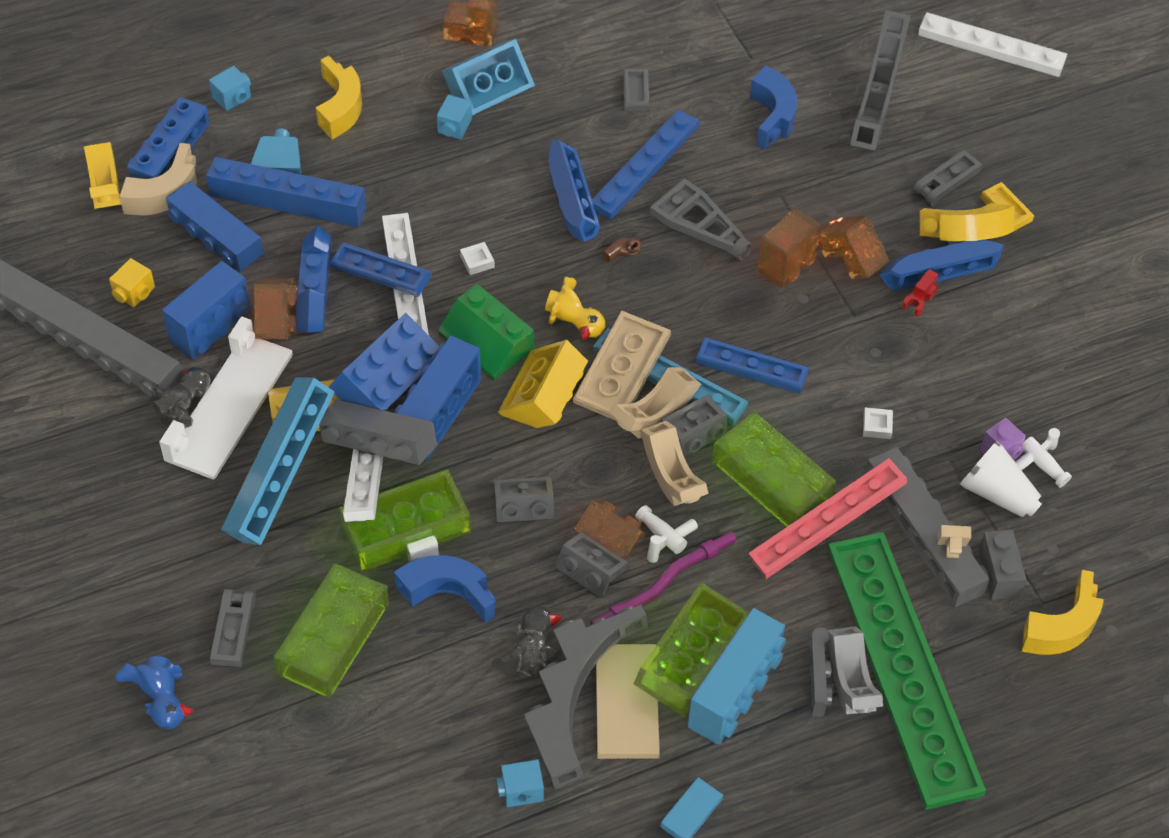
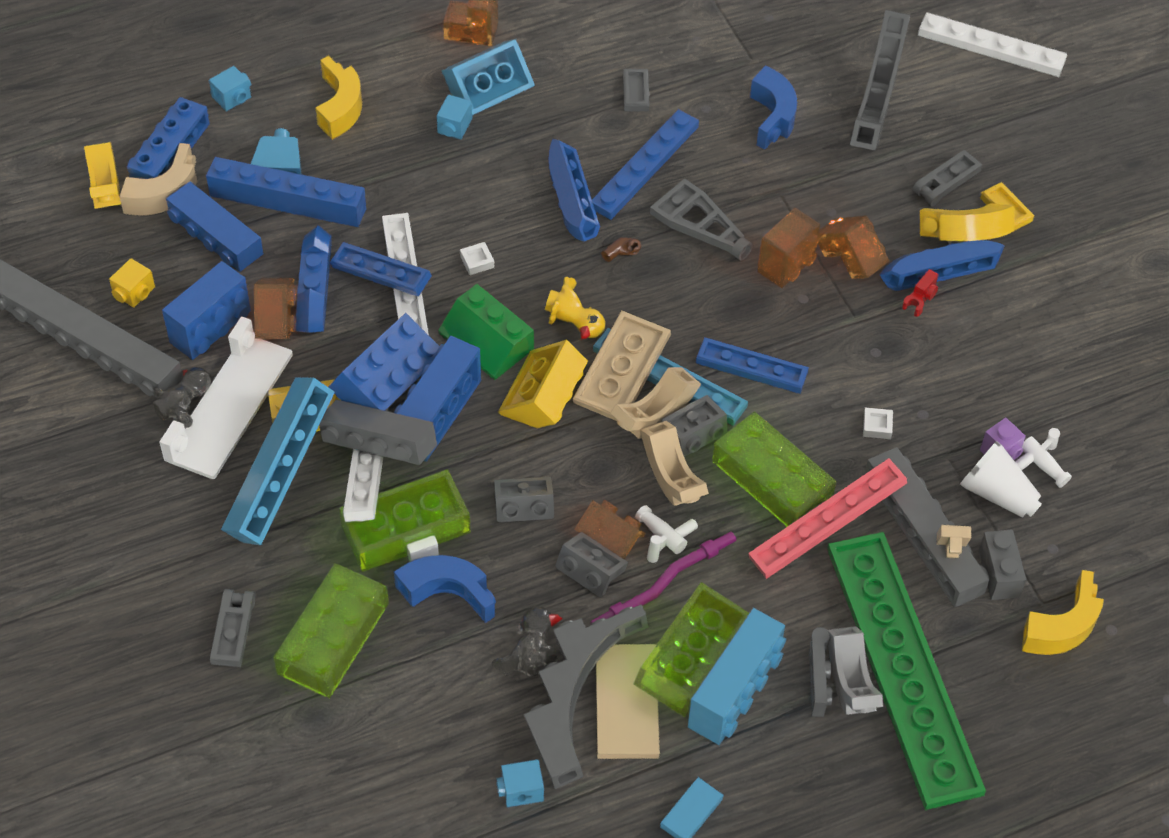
(158, 682): blue animal -> none

